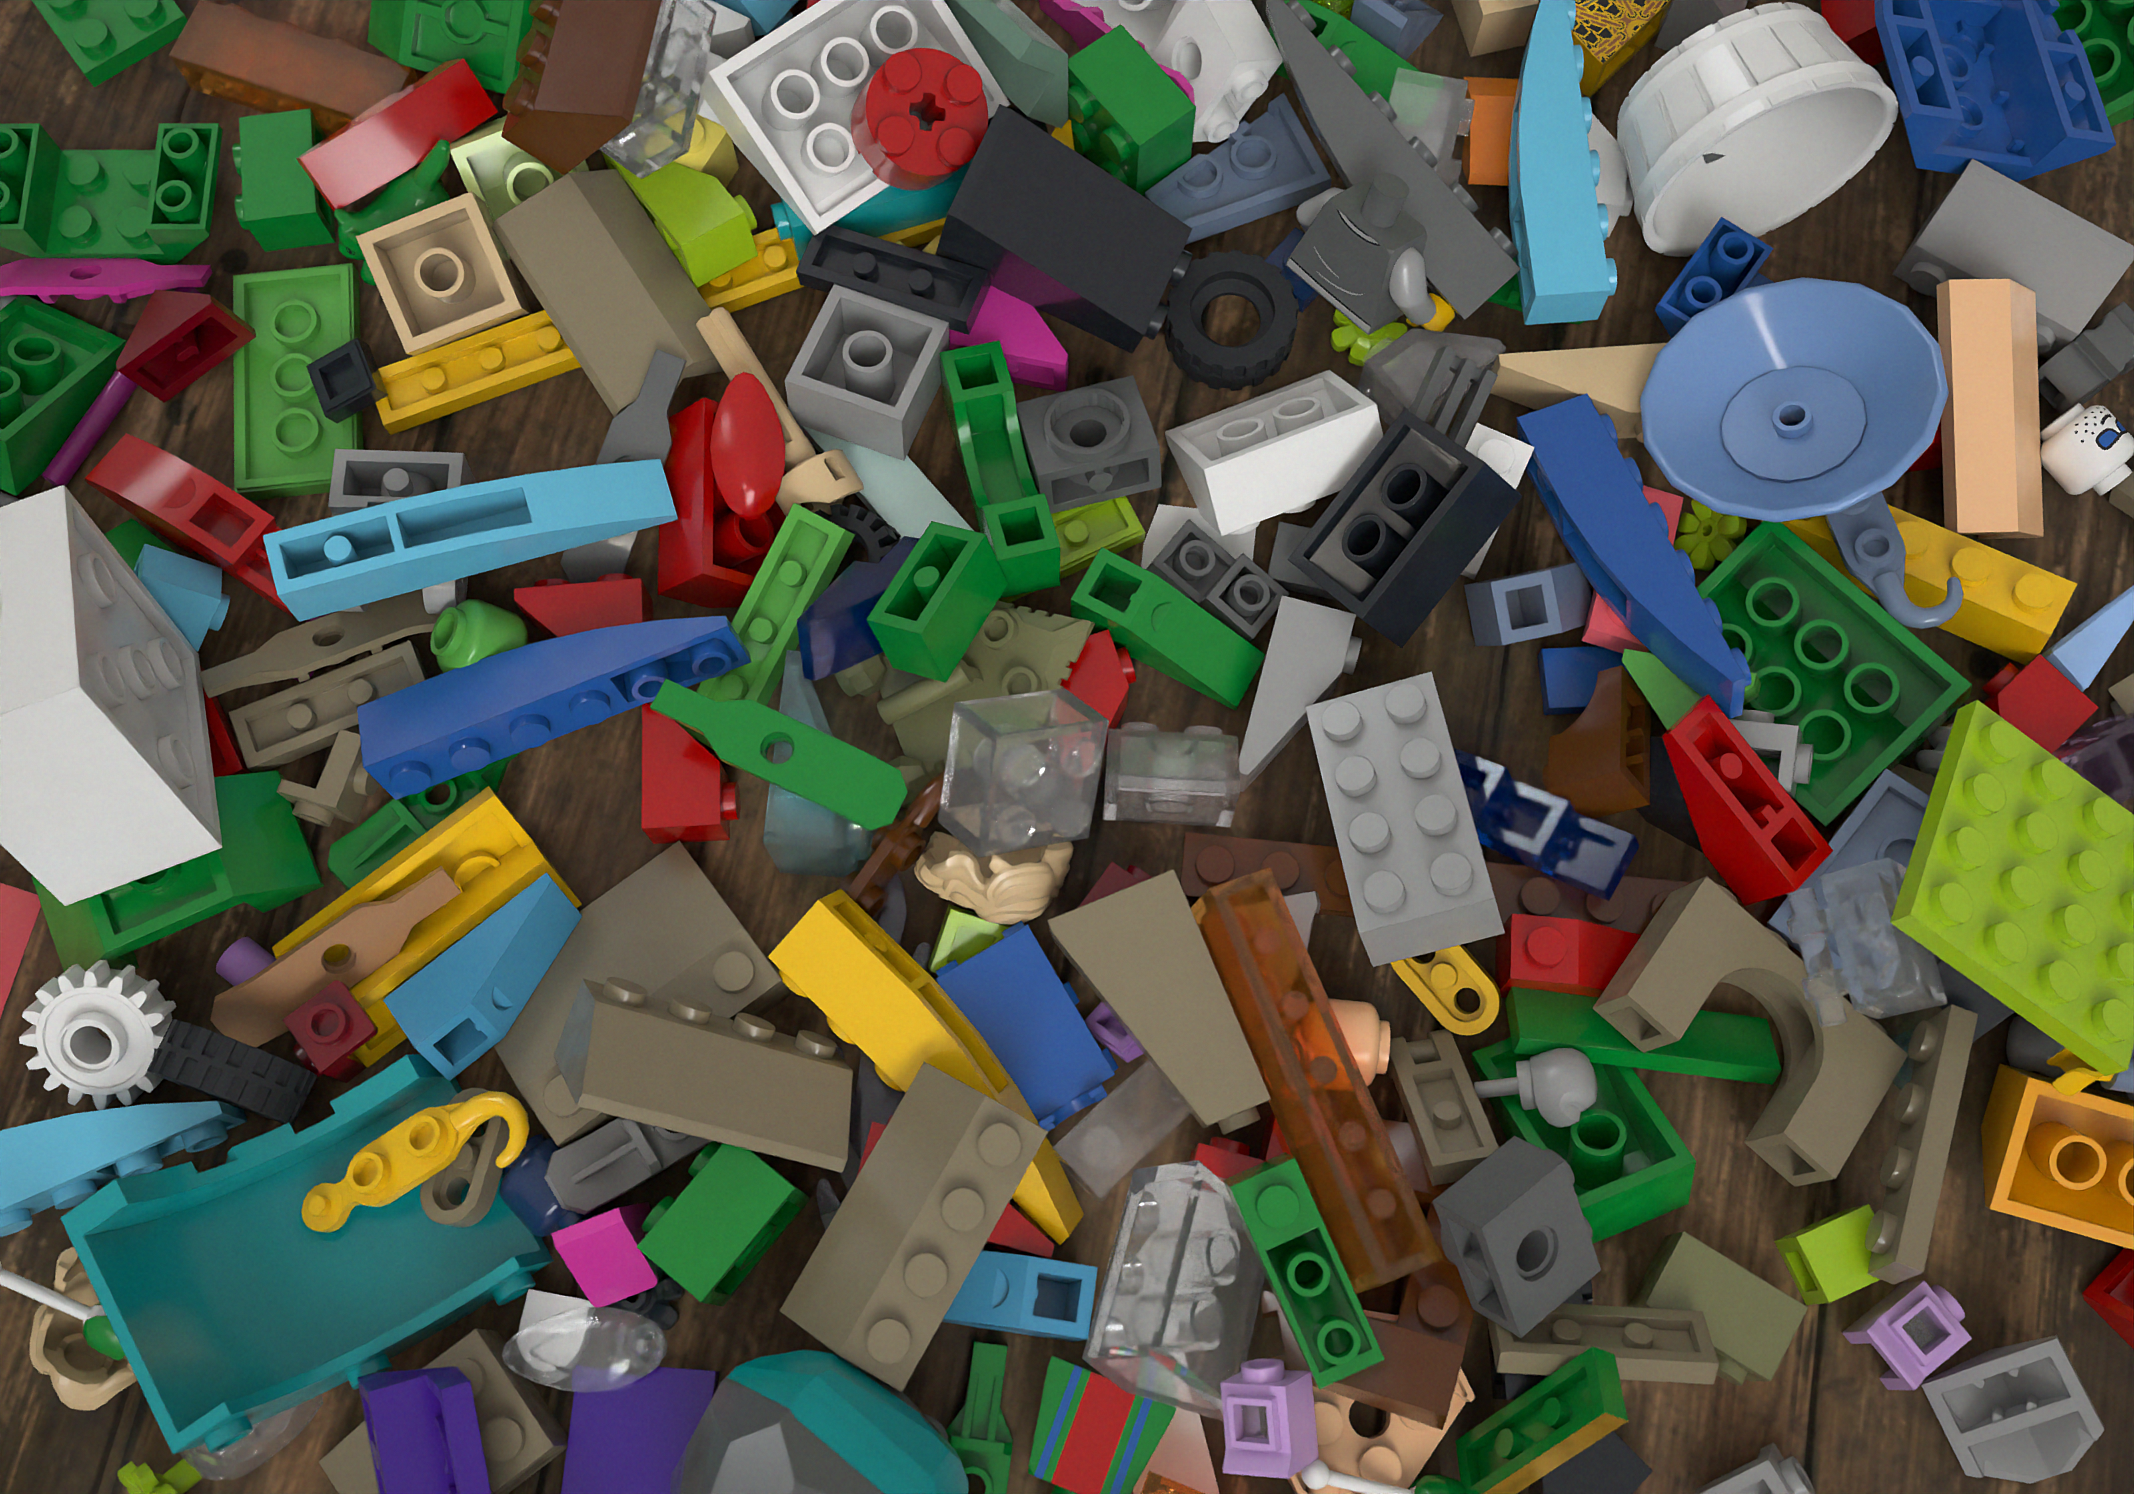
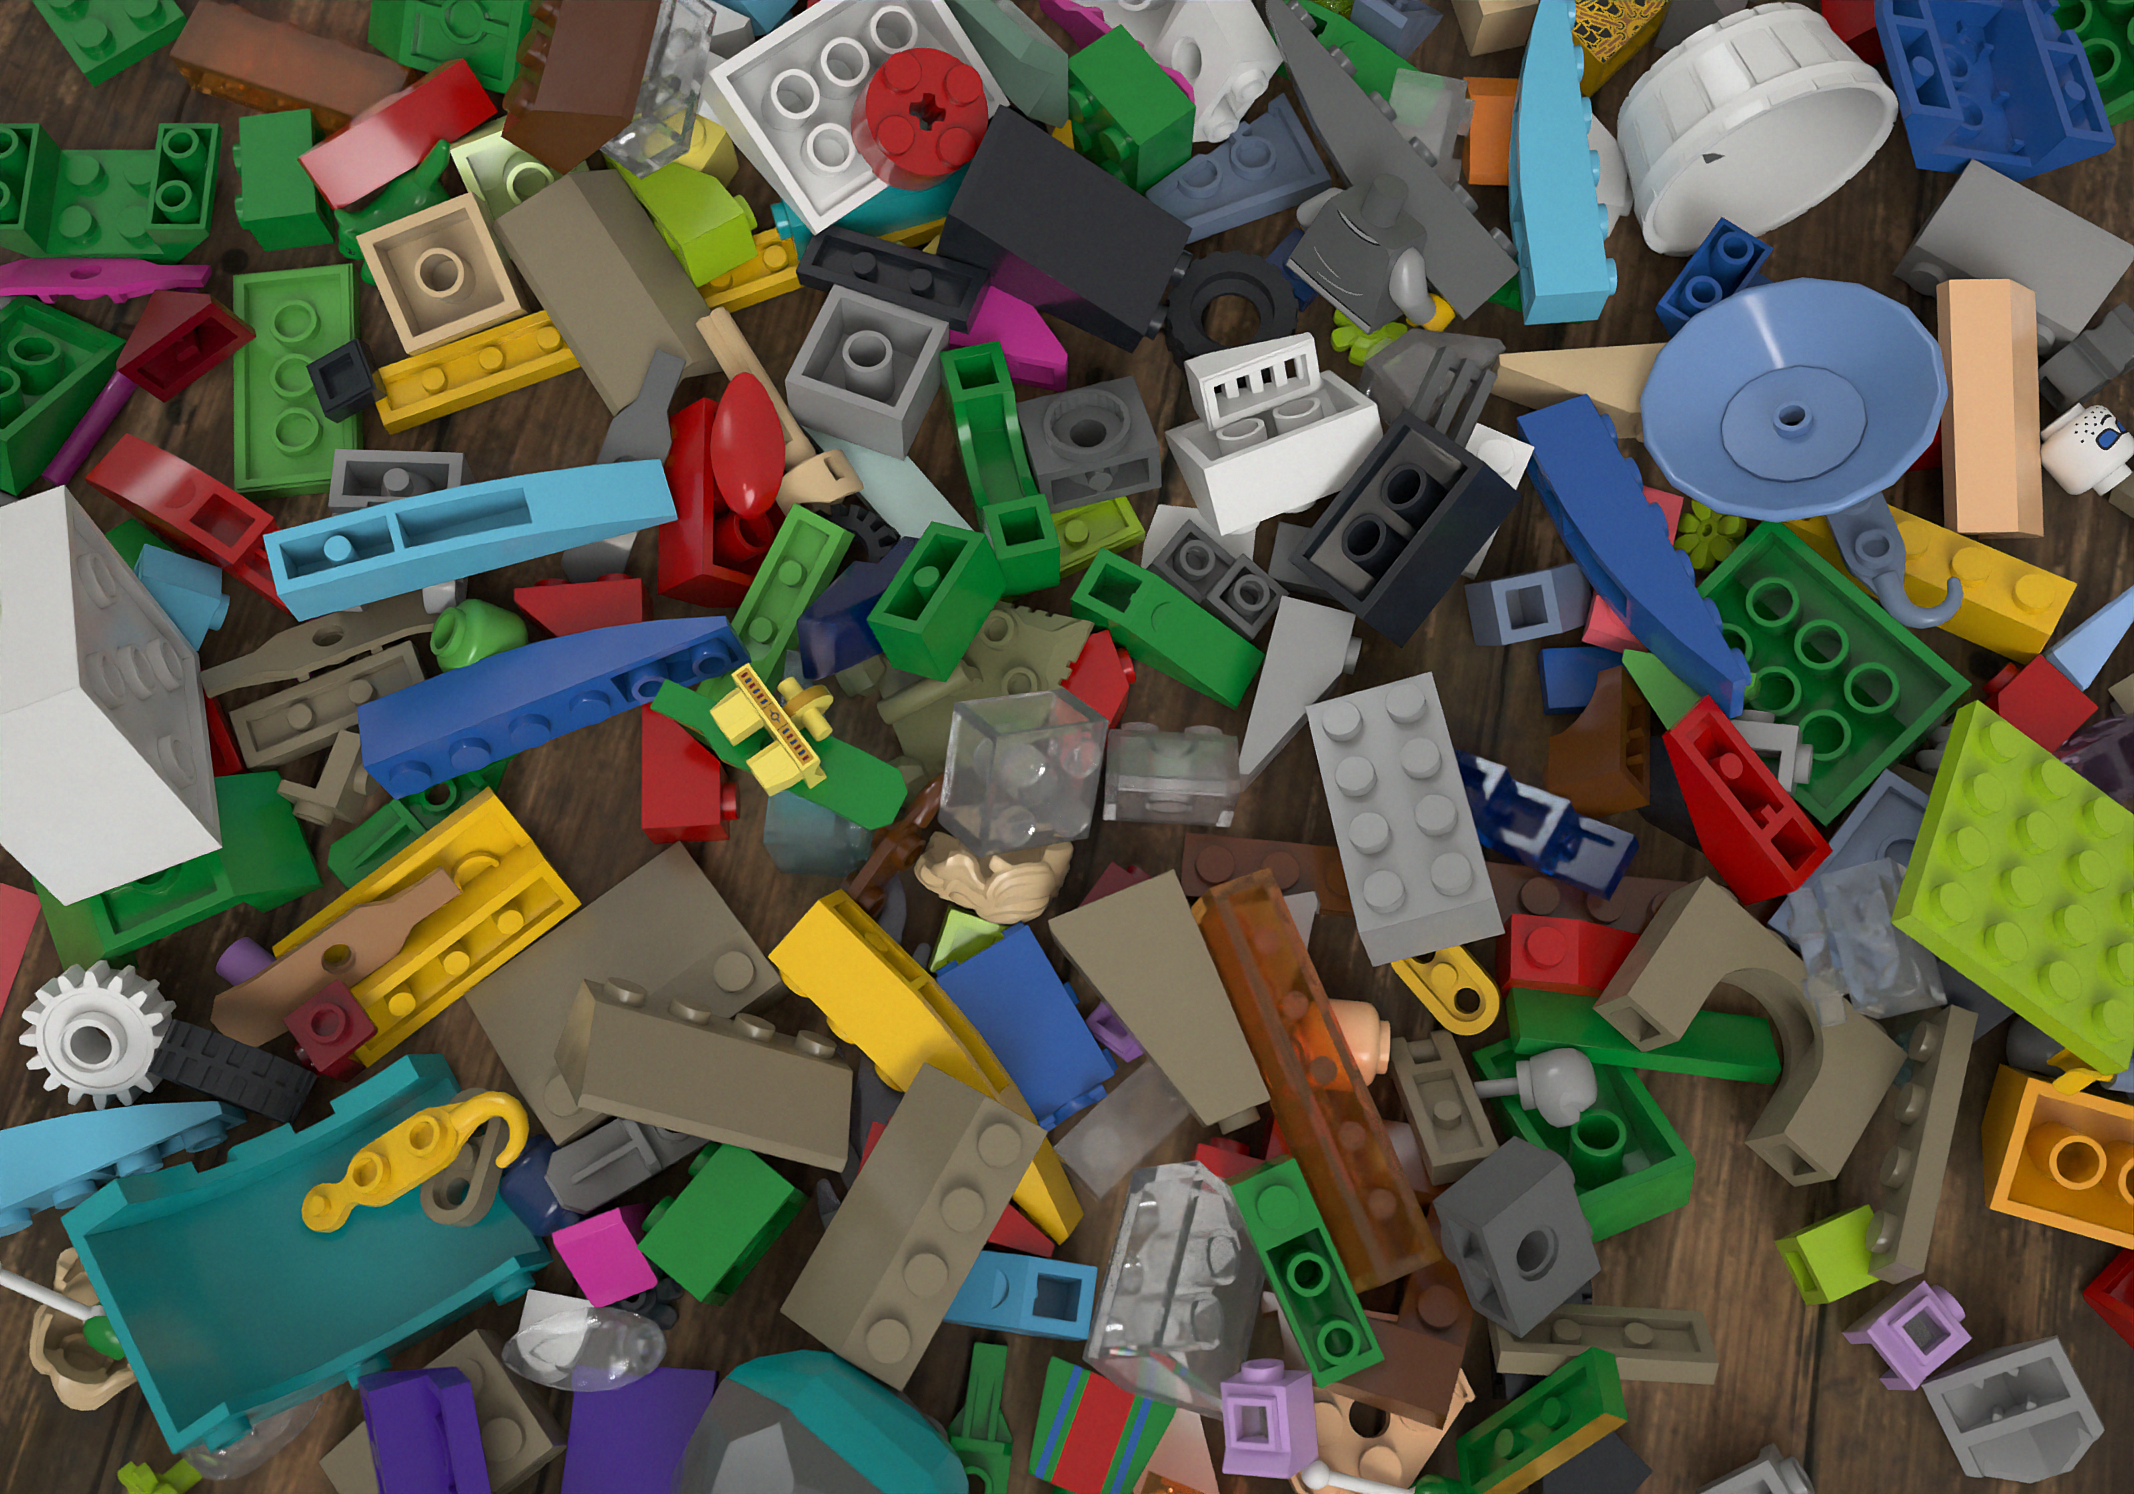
(484, 980): dark azure slope -> none
(789, 755): none -> light yellow hips
(1248, 361): none -> white slope
(1744, 1314): olive brick -> none

